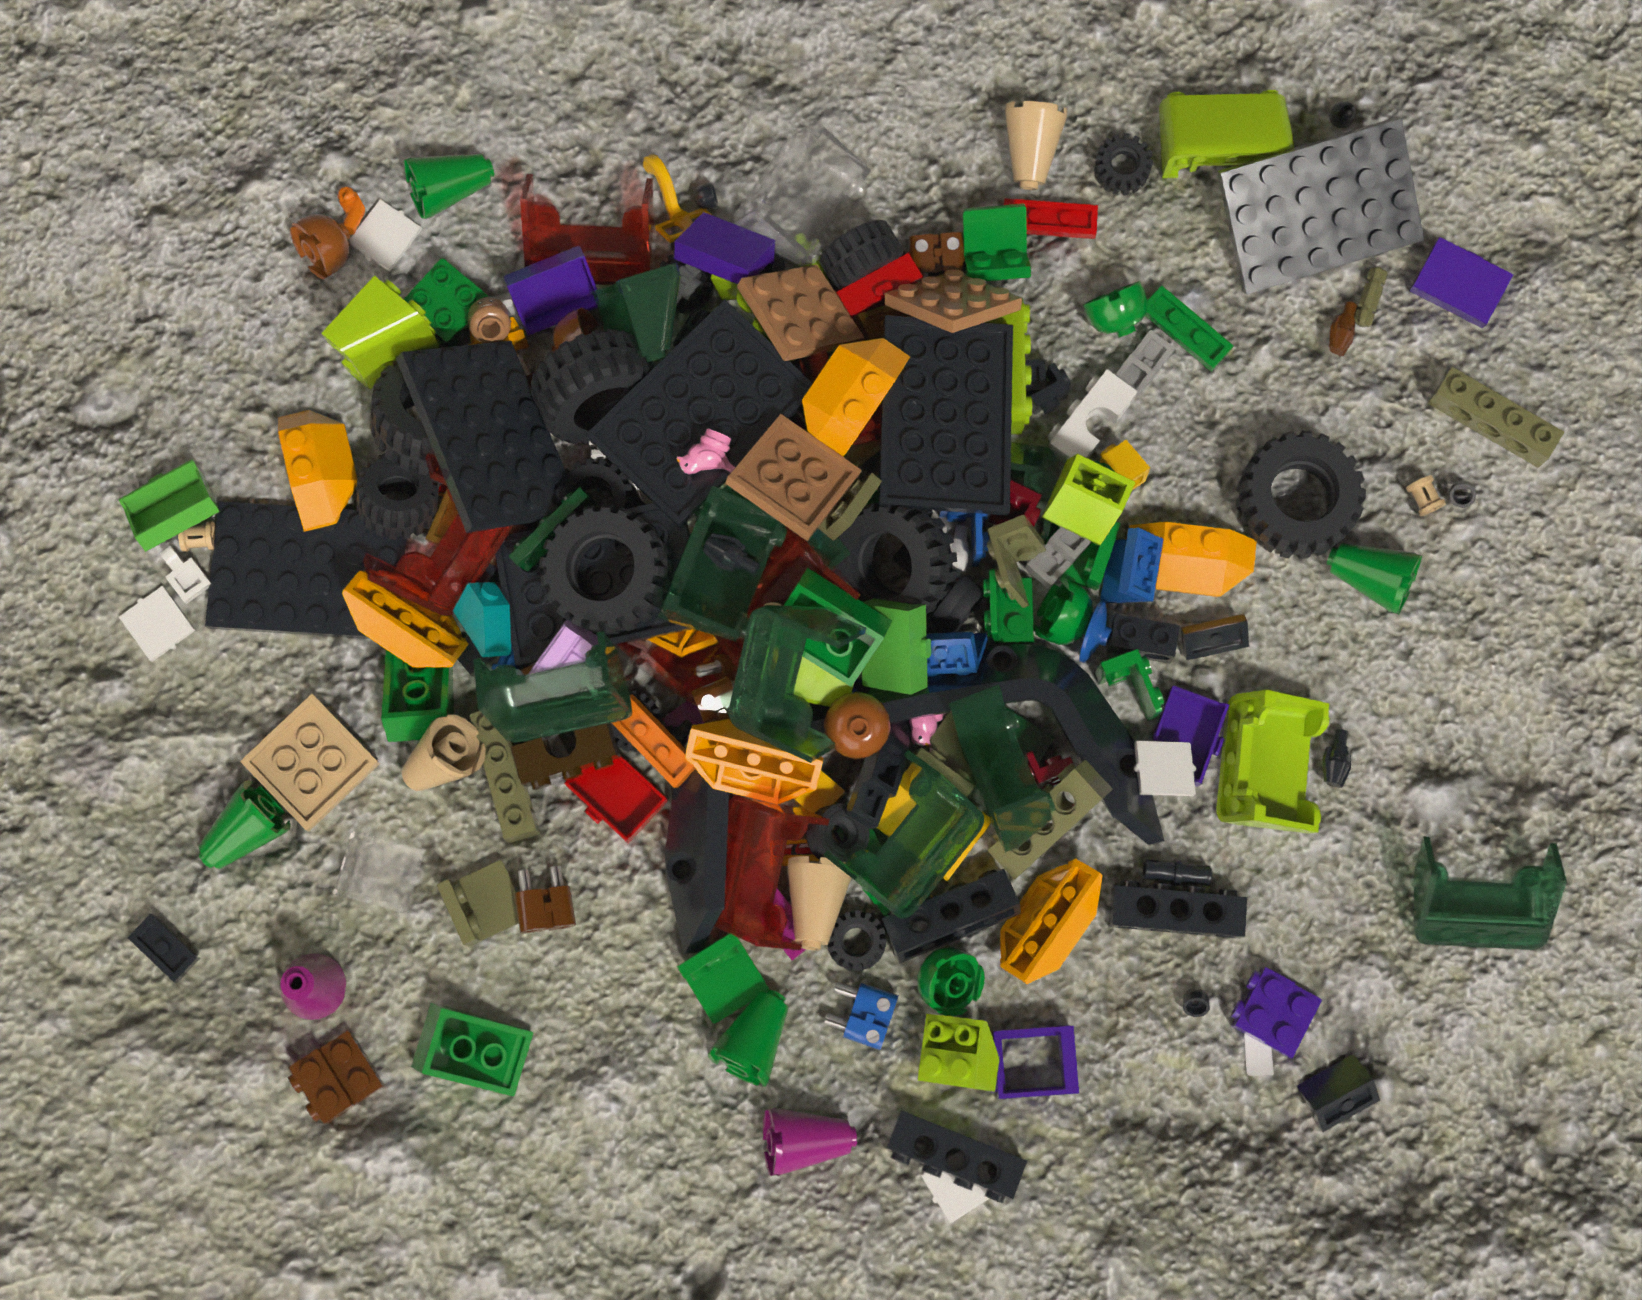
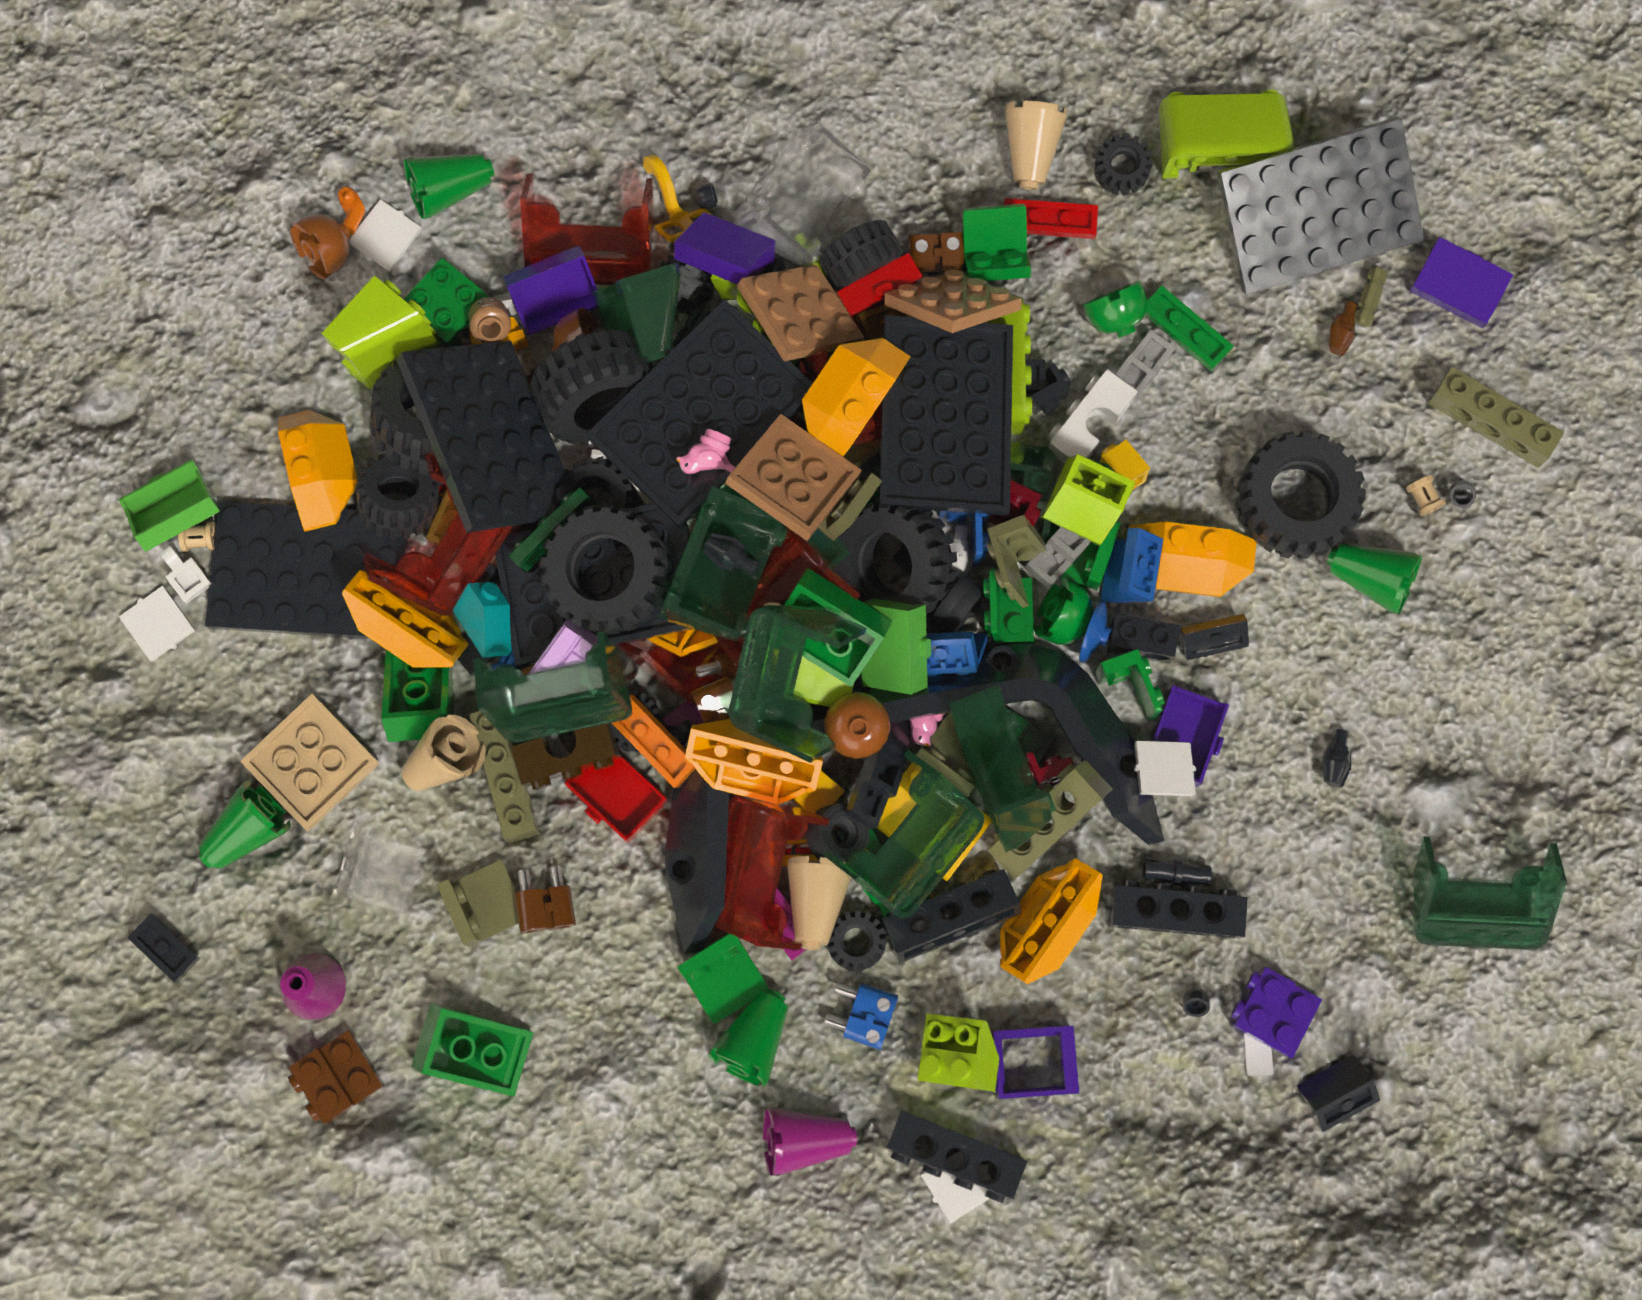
(950, 981): green cylinder -> none
(1268, 761): lime windscreen -> none
(1347, 119): black hinge -> none

